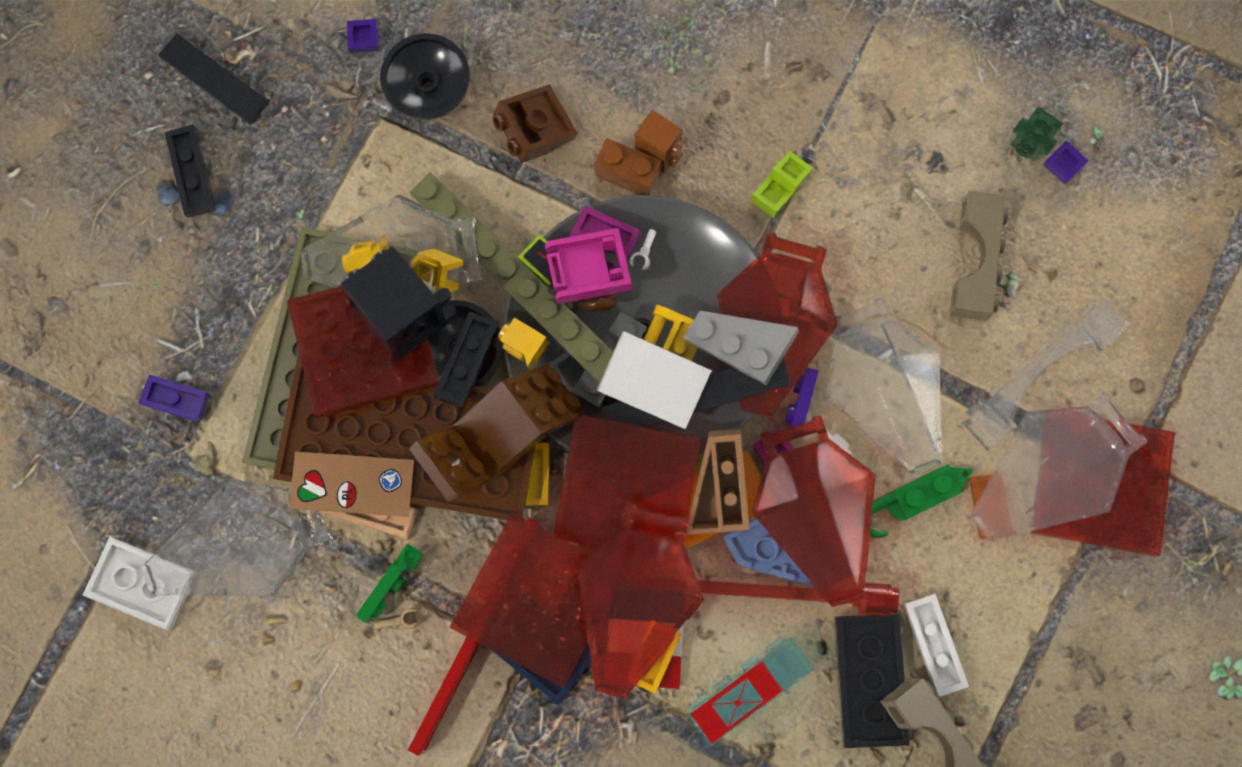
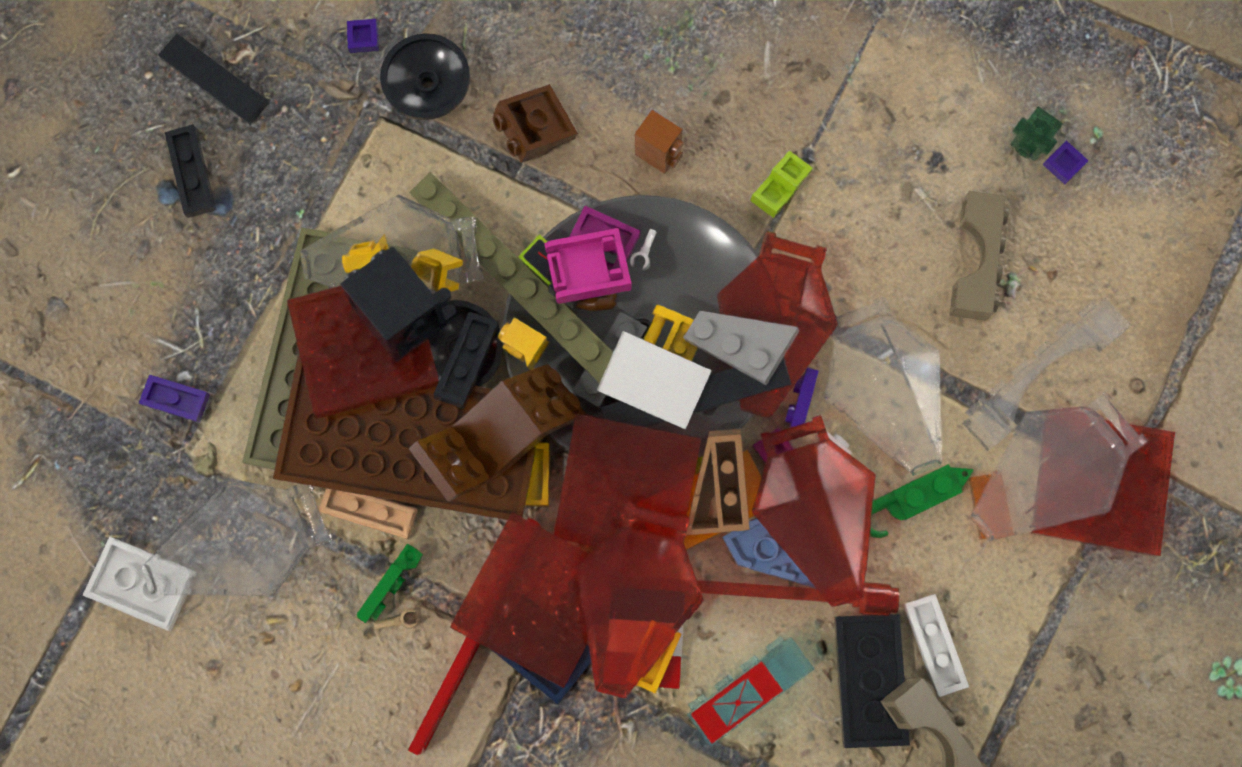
(351, 484): medium nougat sticker -> none
(627, 168): dark orange brick -> none

